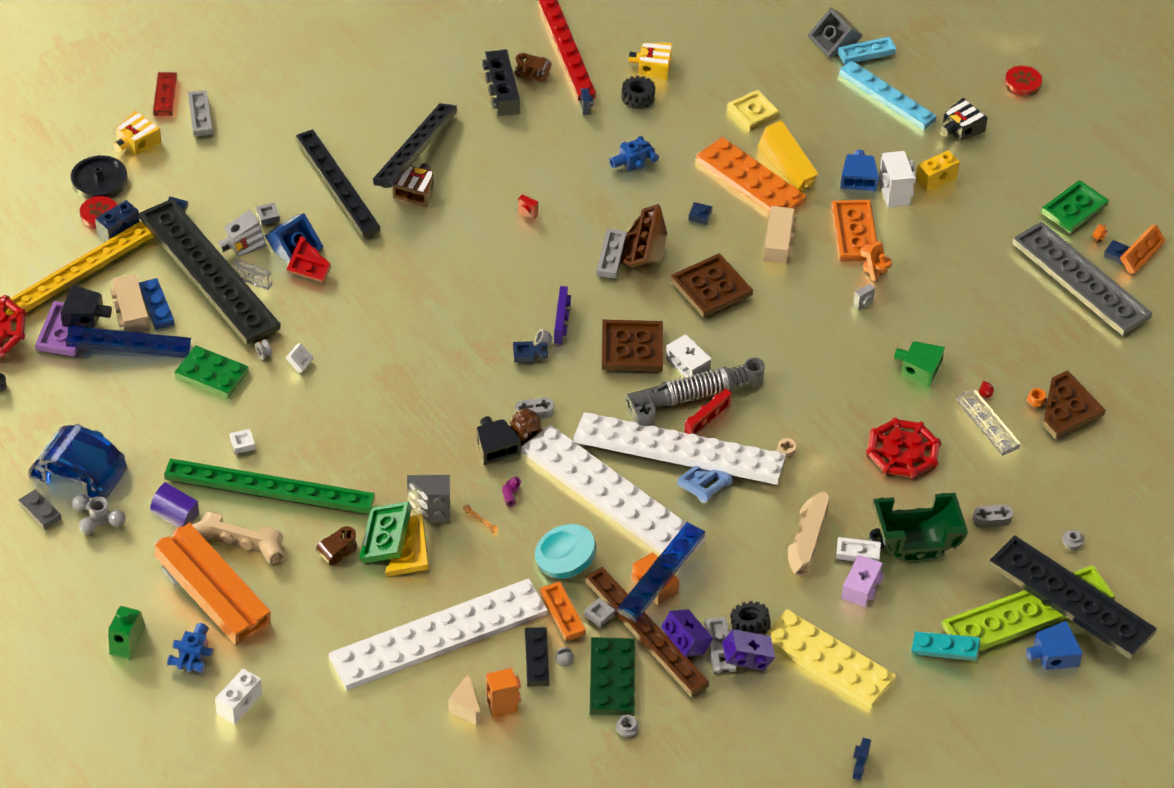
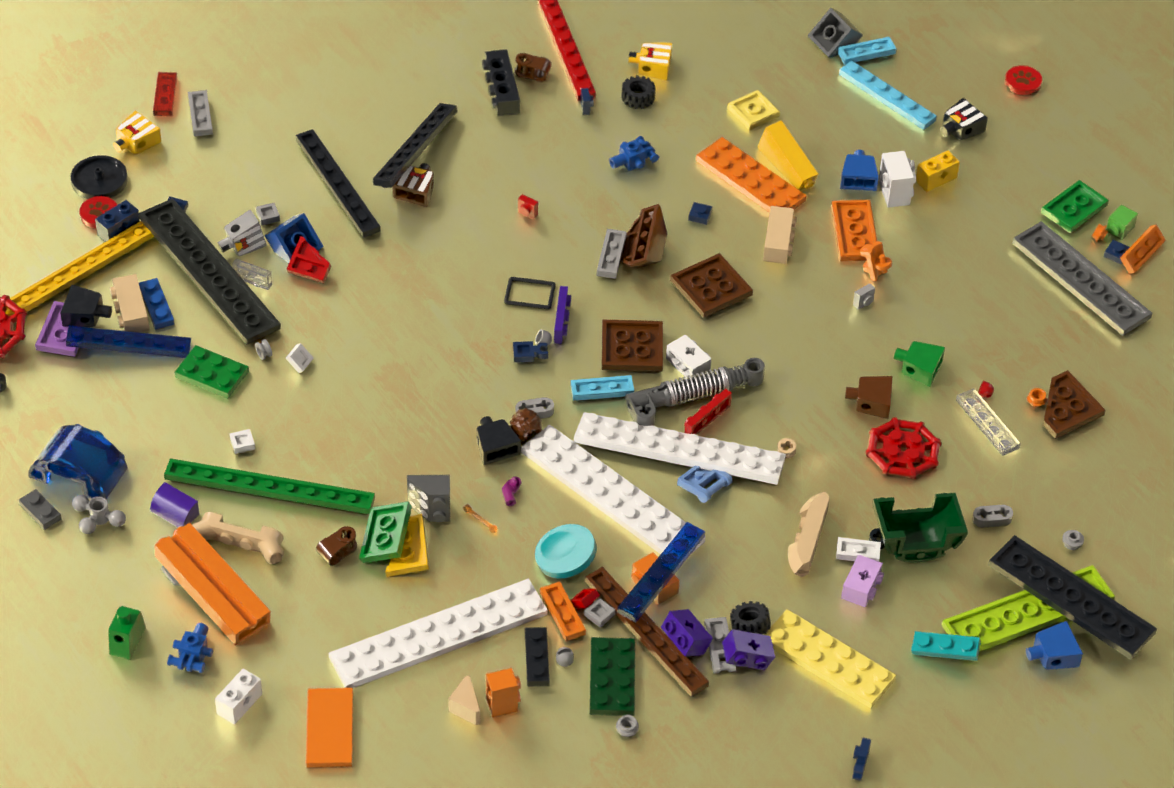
(329, 727): none -> orange tile
(529, 304): none -> black piece
(584, 598): none -> red plate
(601, 387): none -> medium azure plate
(872, 395): none -> reddish brown torso
(1121, 222): none -> bright green brick

